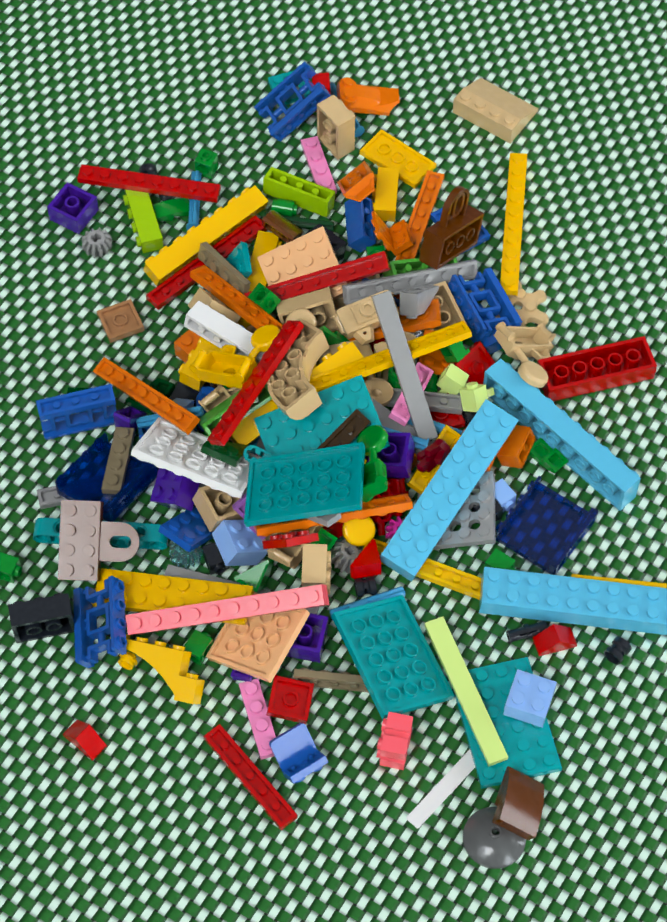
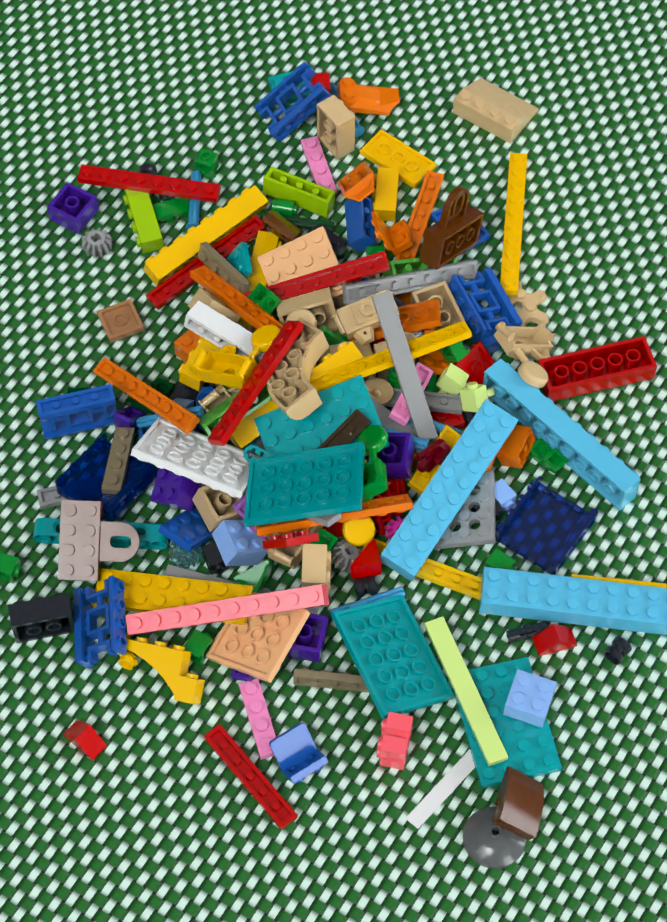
(230, 453): dark green wing -> none
(290, 699): red plate -> none
(416, 300): light grey slope -> none

